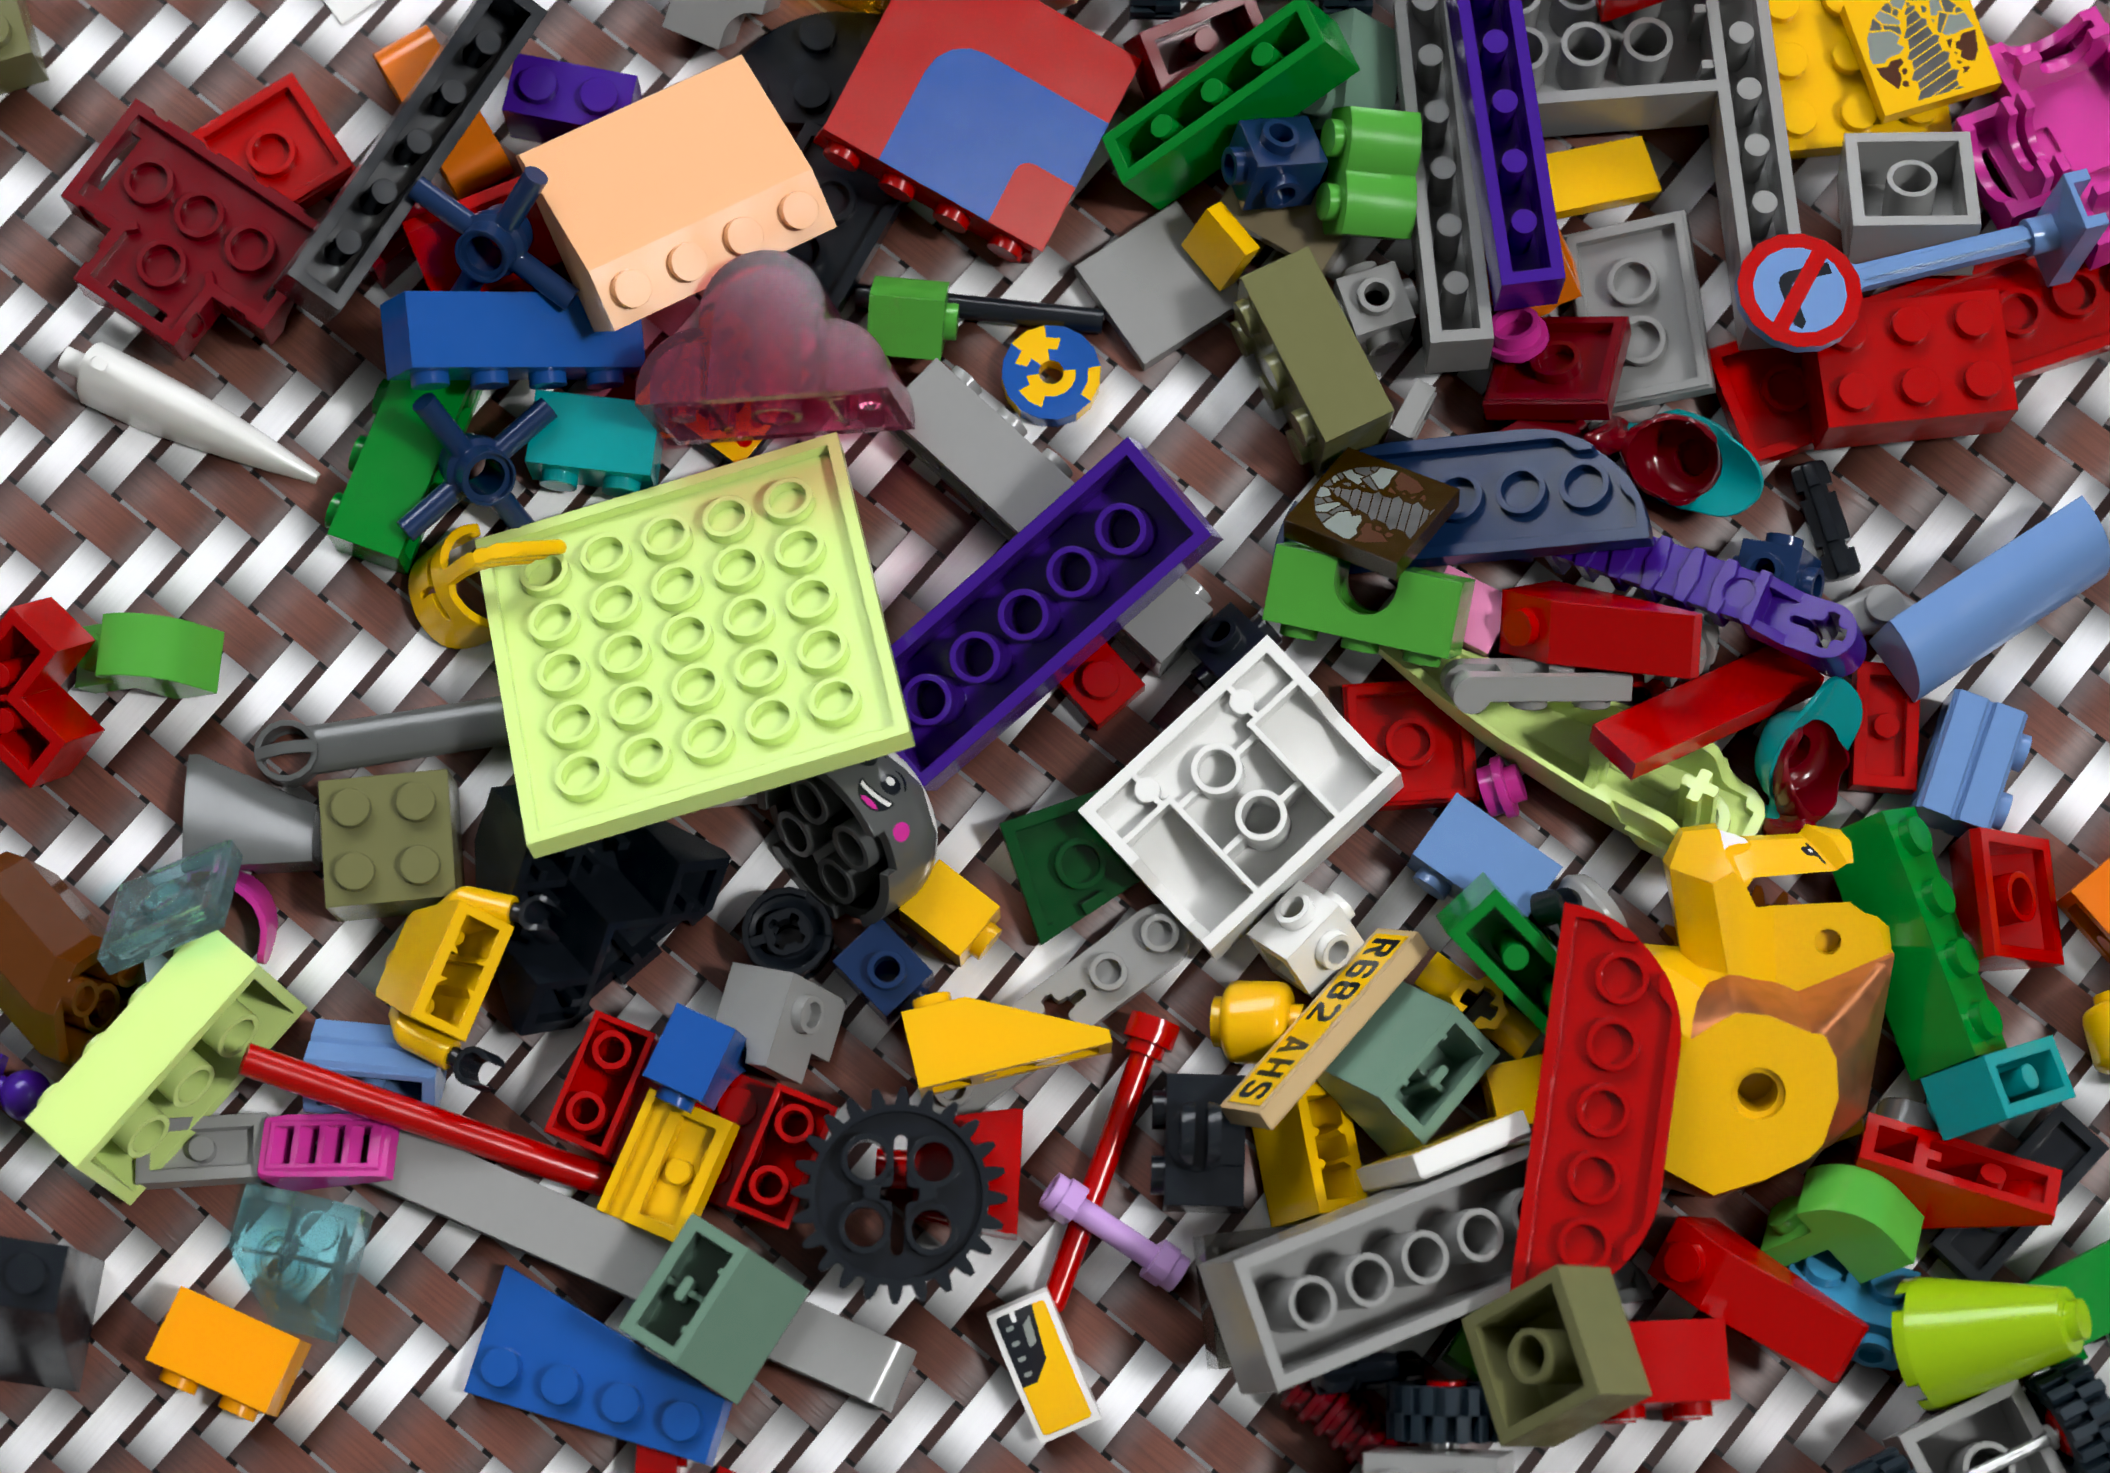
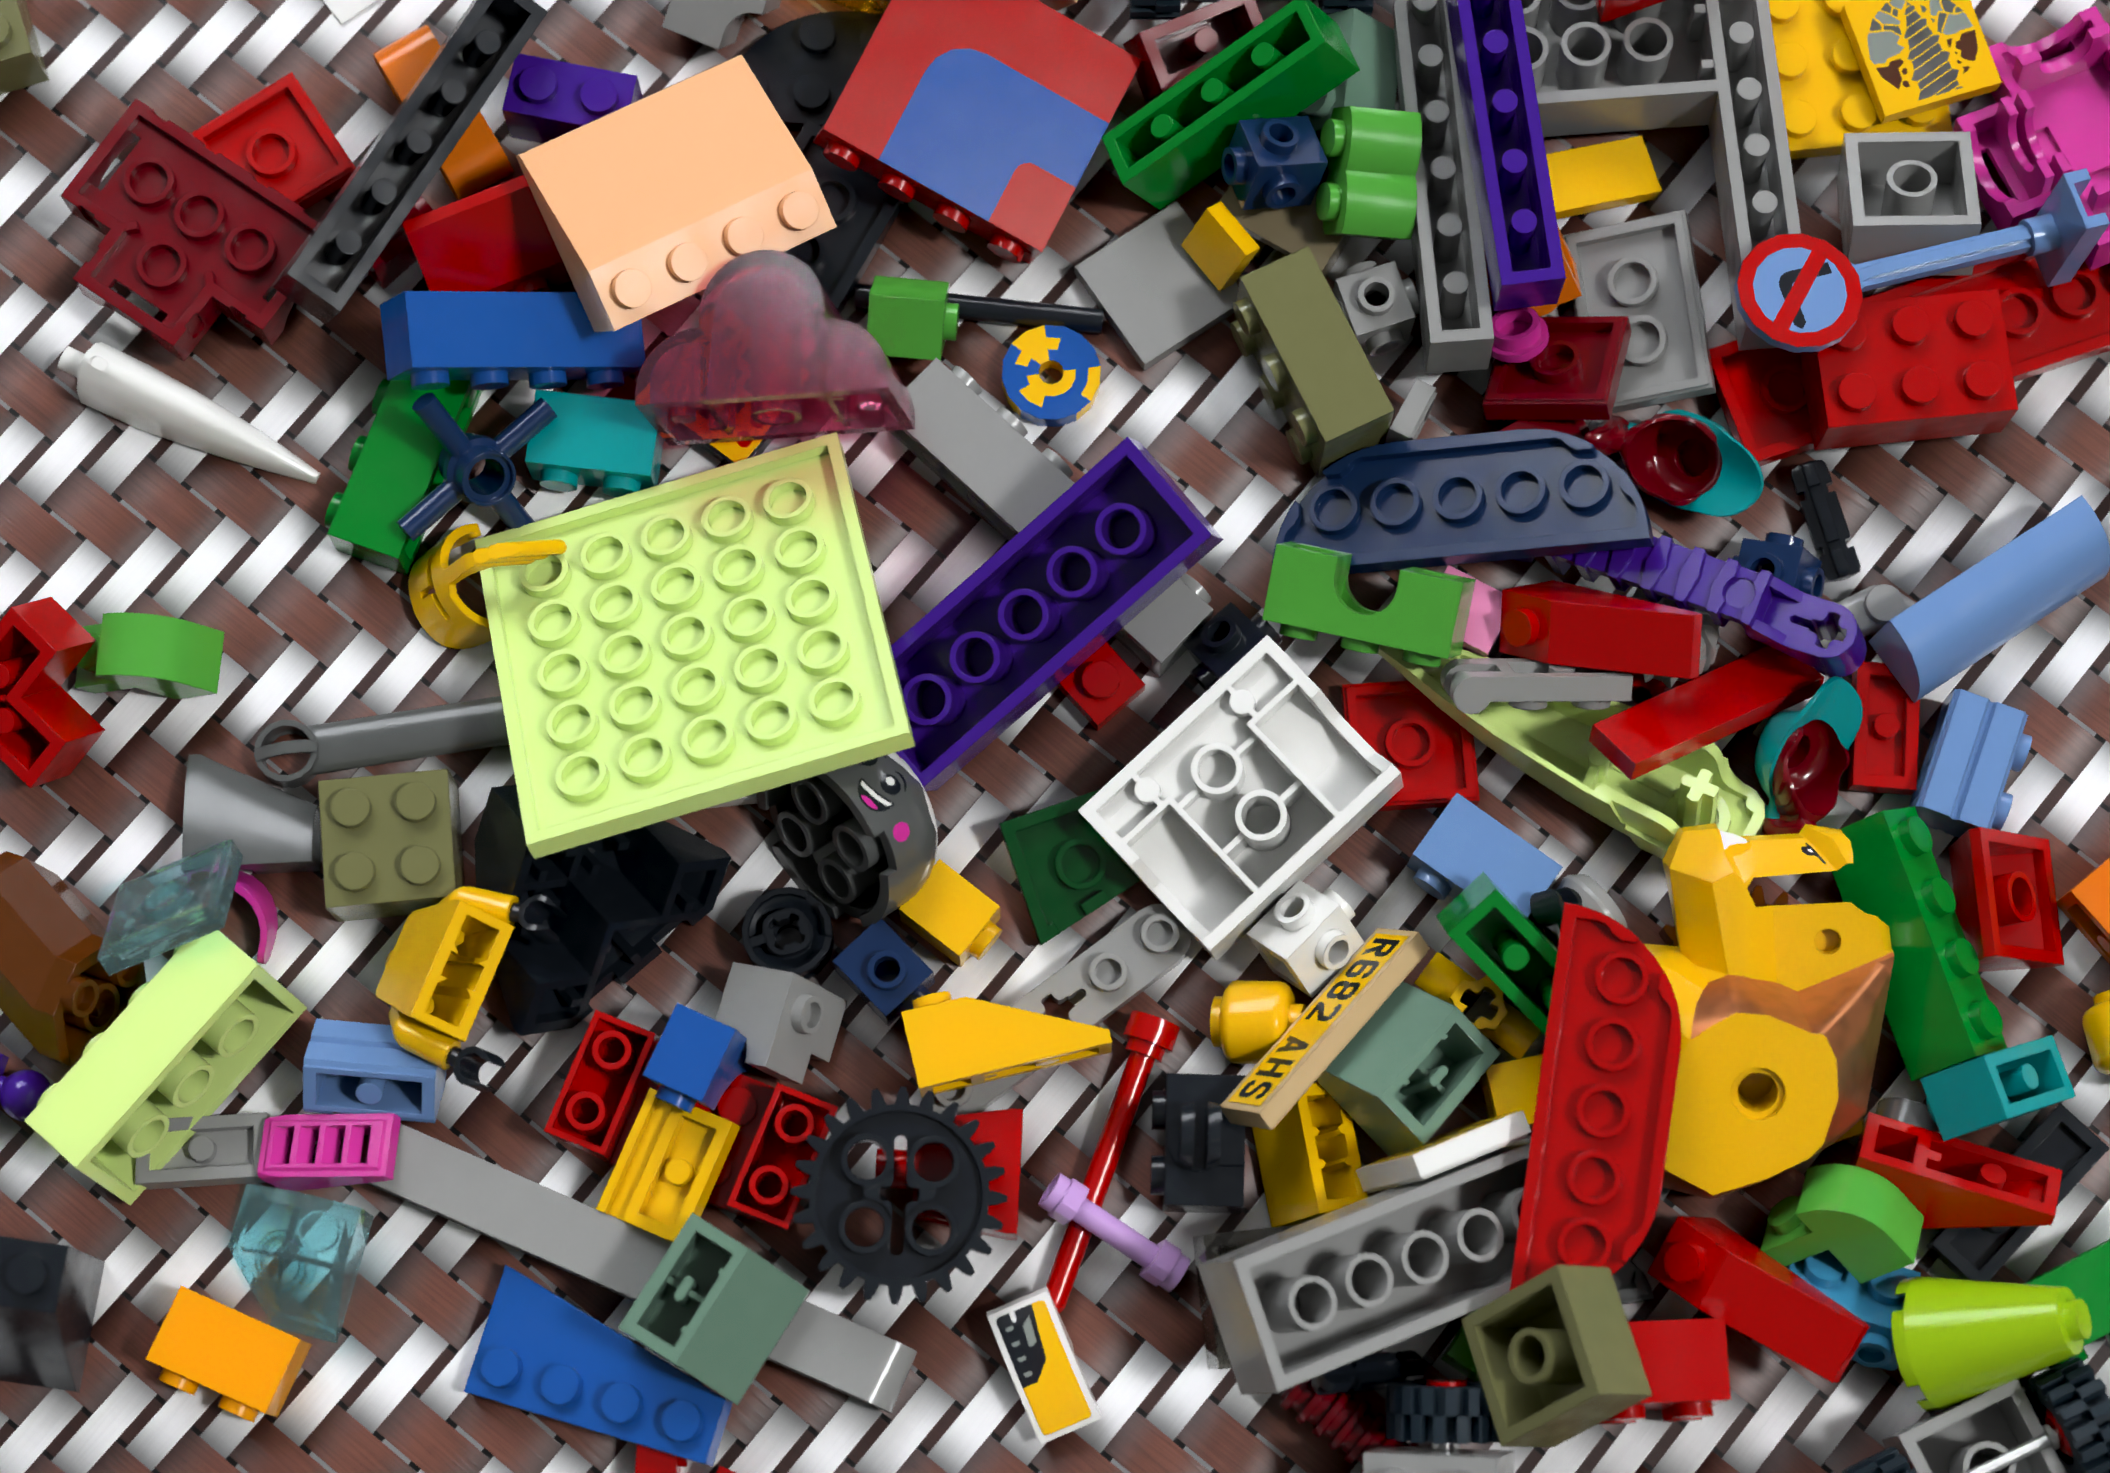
(424, 1119): red piece -> none
(504, 225): dark blue bar -> none
(1371, 513): dark brown tile -> none
(1501, 787): dark pink plate -> none

